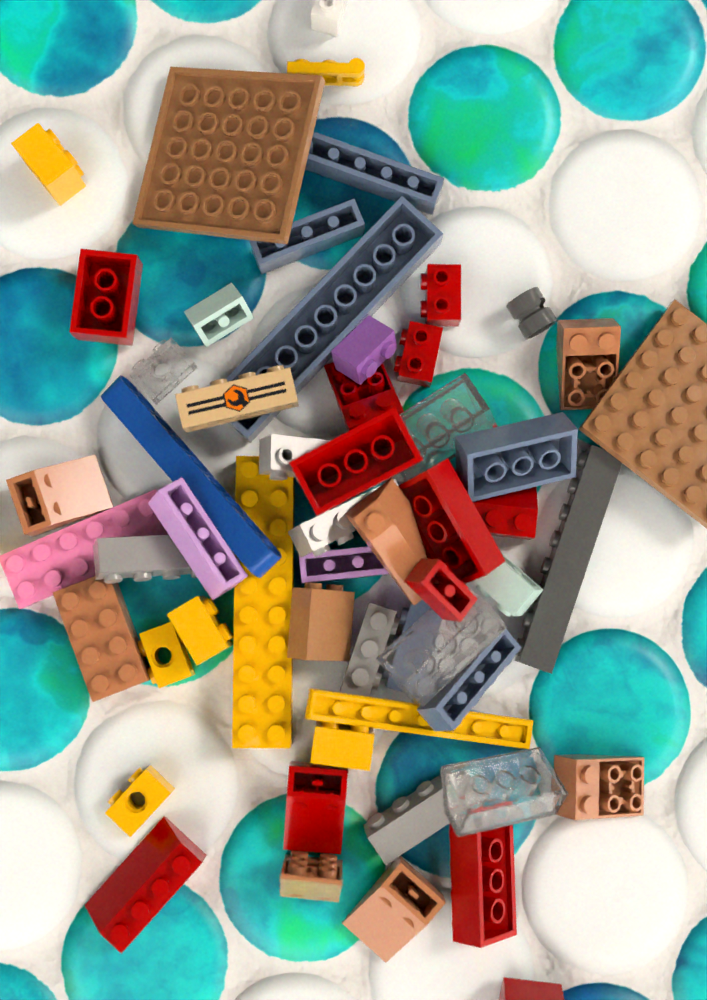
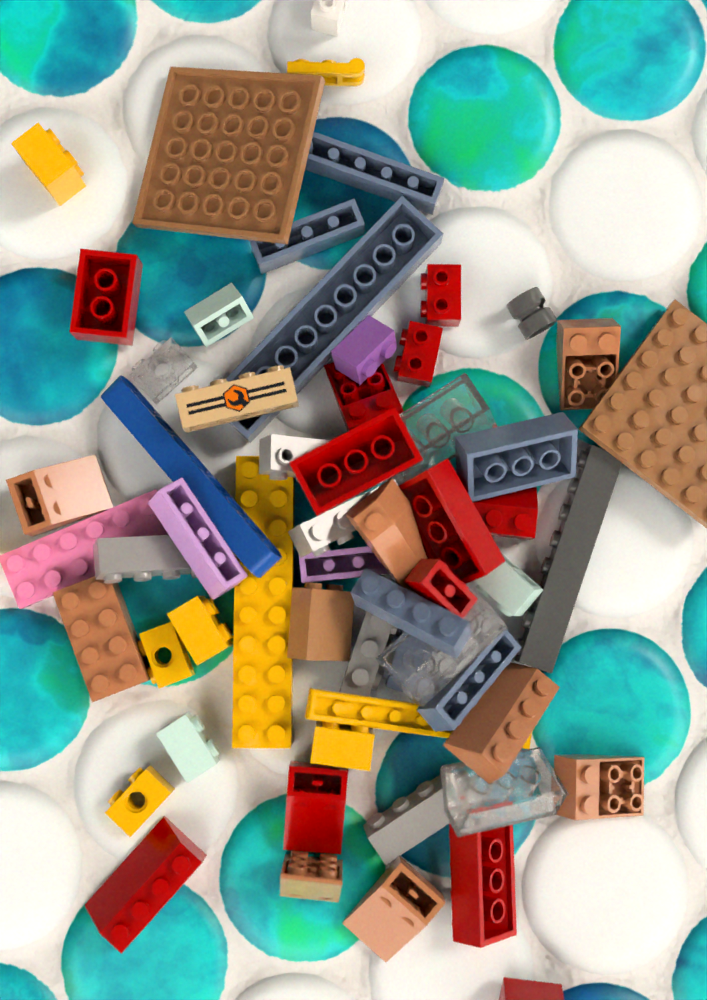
(189, 746): none -> light aqua brick
(411, 613): none -> sand blue brick
(502, 721): none -> nougat slope

